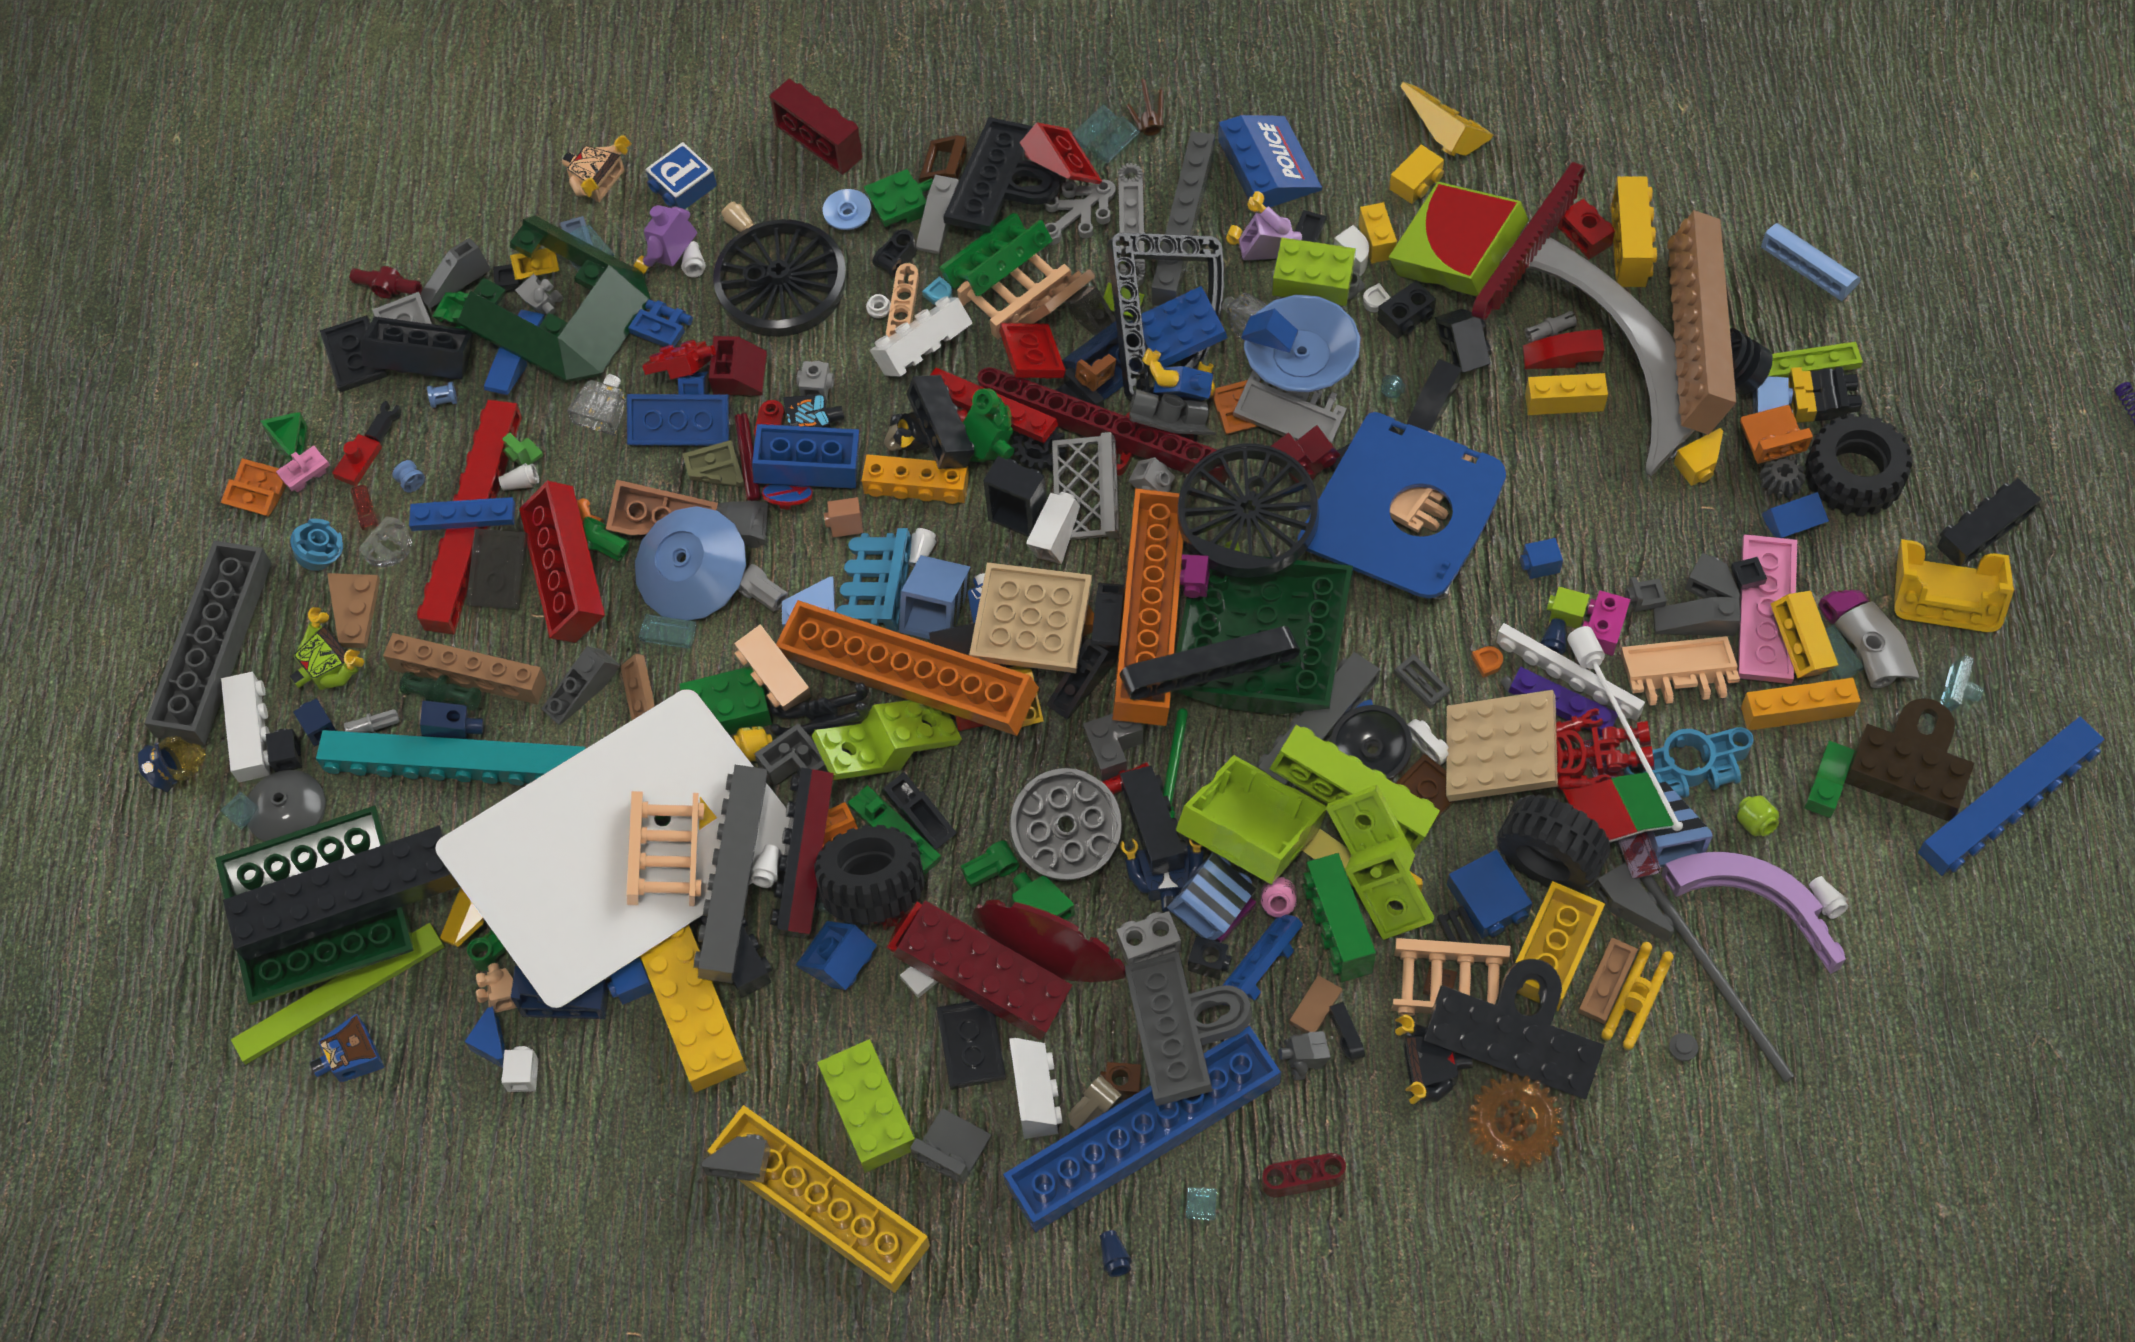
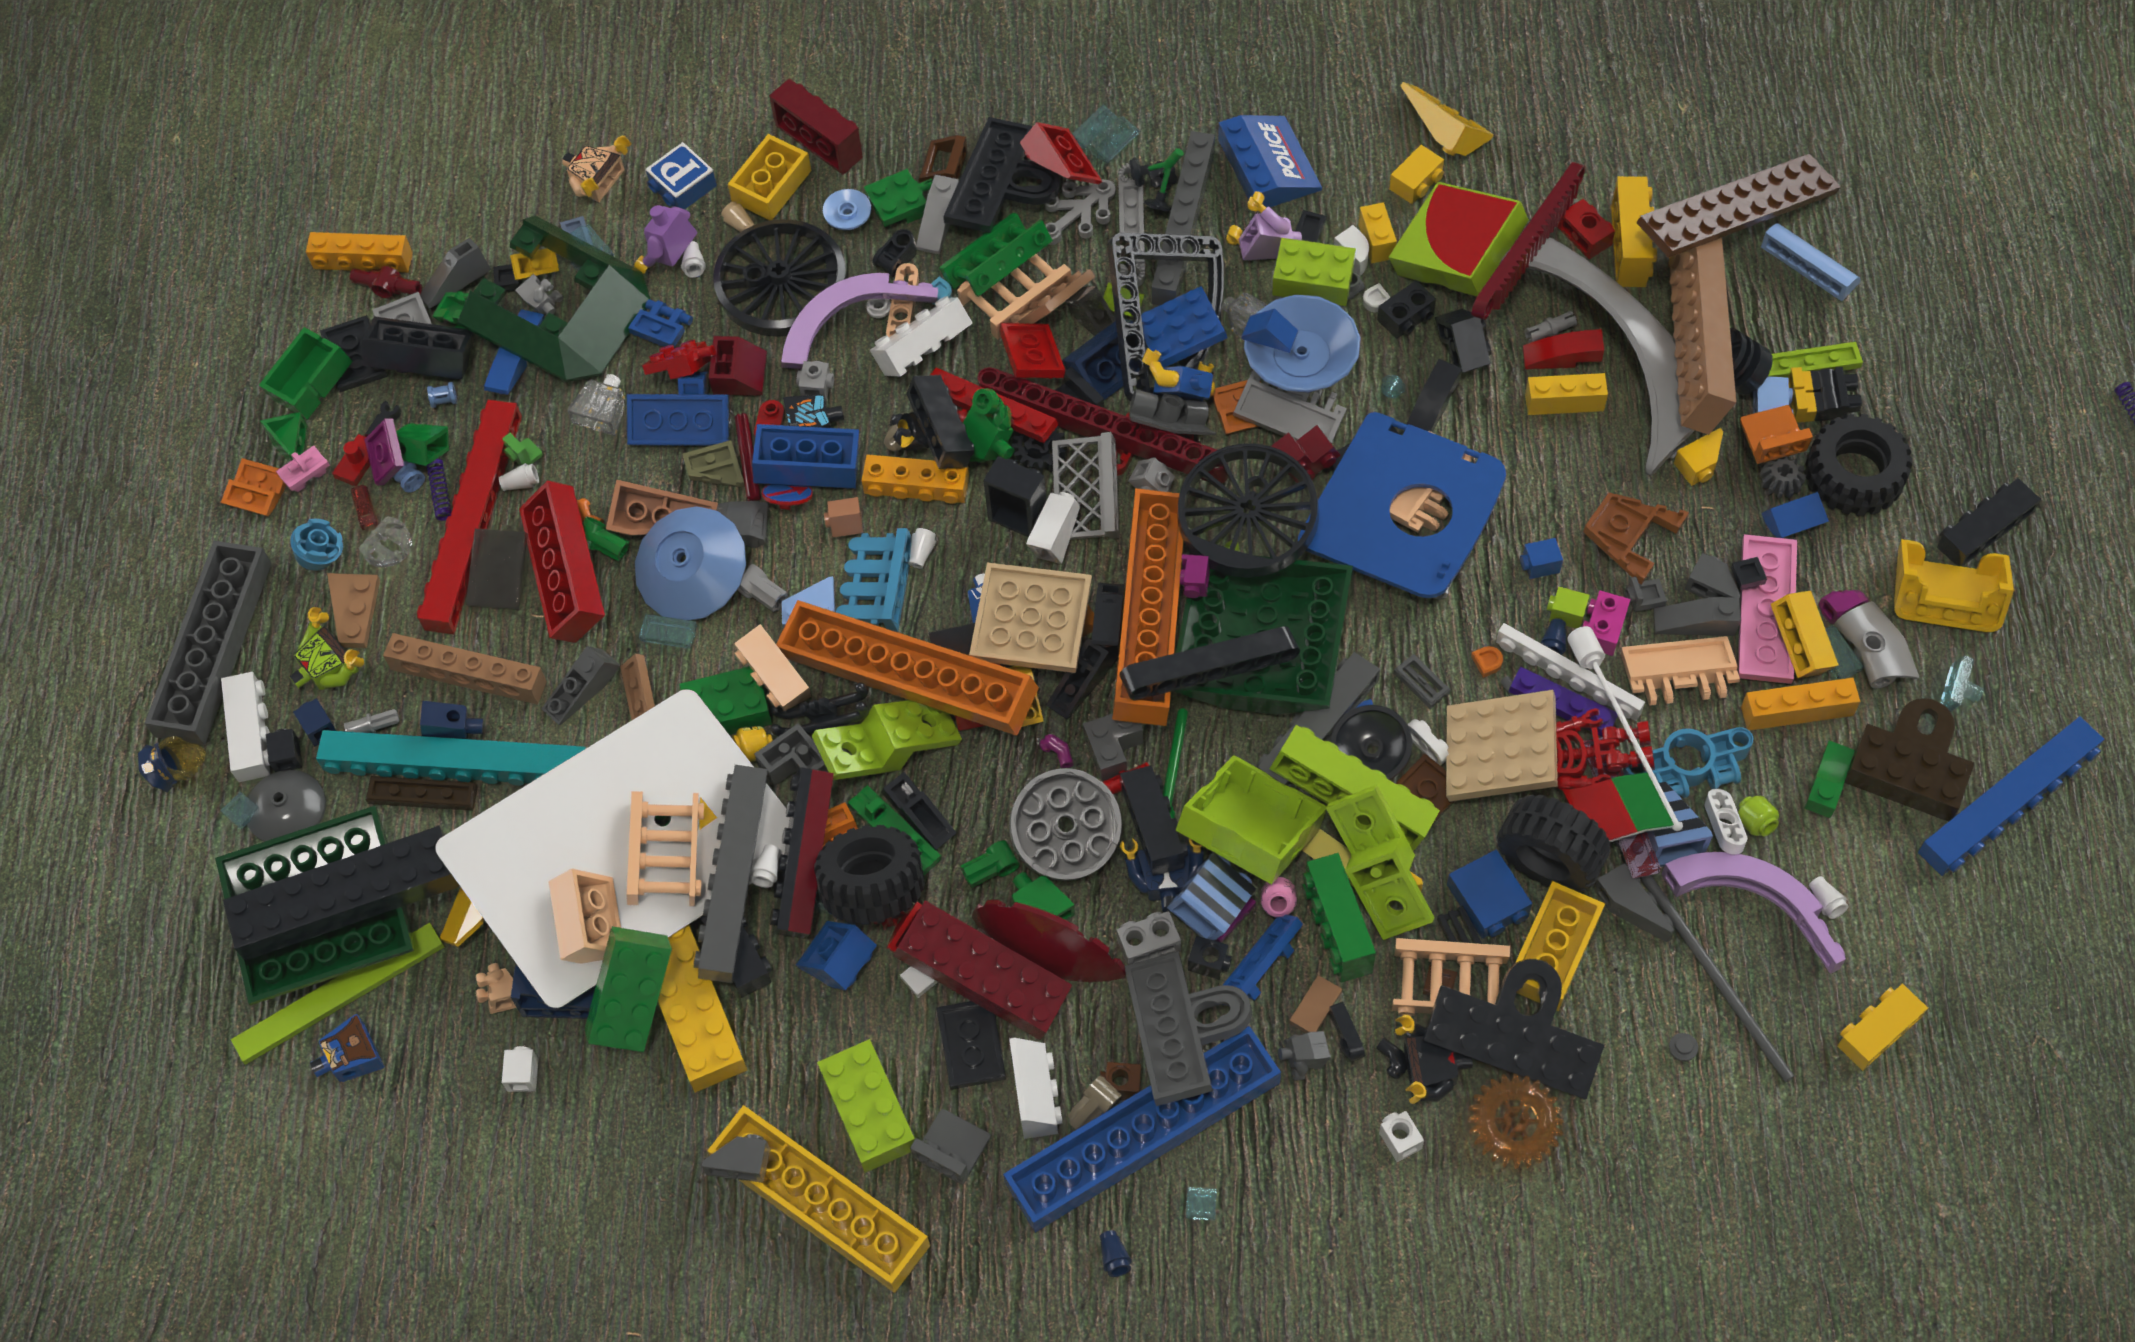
(305, 373): none -> green piece
(358, 251): none -> light orange brick
(384, 452): none -> magenta tile
(421, 793): none -> dark brown tile
(422, 442): none -> green torso
(440, 690): clear green piece -> none
(443, 509): none -> dark purple piece
(462, 514): blue plate -> none
(487, 943): green piece -> none
(487, 1038): blue slope -> none
(583, 914): none -> light nougat slope
(627, 989): none -> green brick
(769, 177): none -> yellow brick
(840, 296): none -> lavender arch
(933, 596): medium blue slope -> none
(1060, 747): none -> magenta arm
(1097, 374): dark orange bracket -> none
(1150, 122): reddish brown plant -> none
(1161, 175): none -> black plant
(1293, 1185): dark red beam -> none
(1396, 1058): none -> black arm
(1401, 1147): none -> white brick
(1608, 980): medium nougat plate -> none
(1620, 525): none -> dark orange wing
(1637, 996): yellow piece -> none
(1728, 811): none -> white beam
(1738, 205): none -> plate
(1881, 1026): none -> yellow brick

